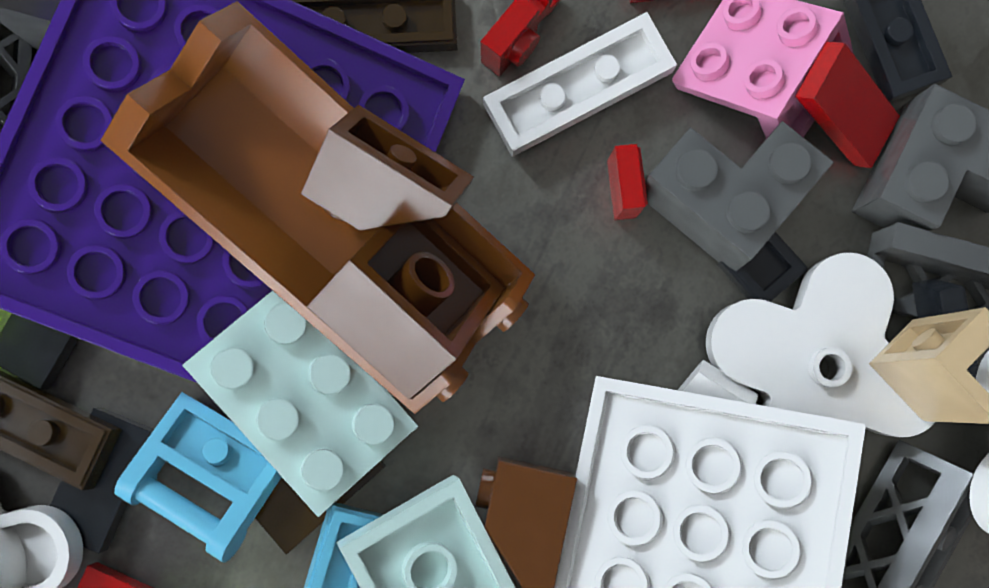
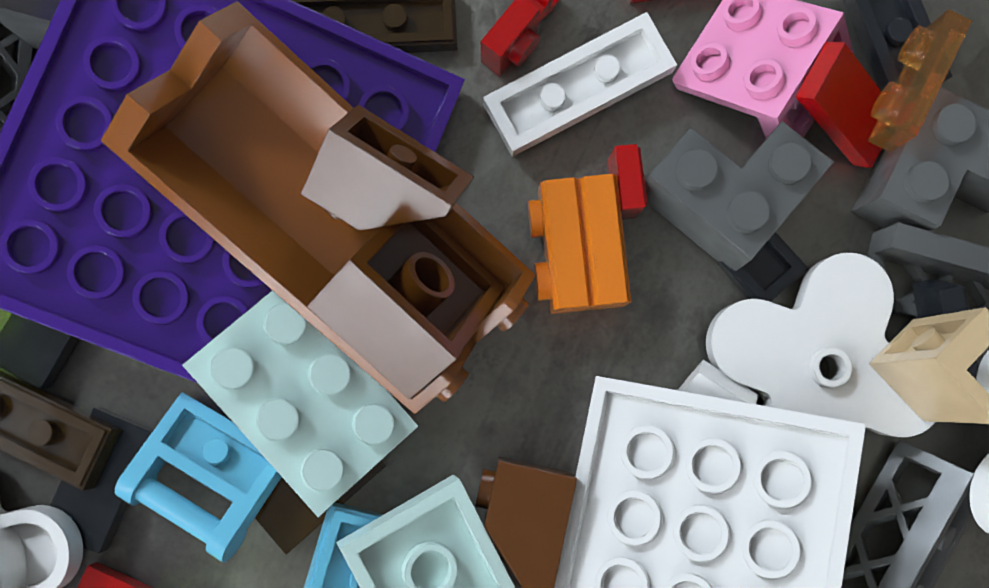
(581, 244): none -> orange brick
(927, 60): none -> clear orange plate

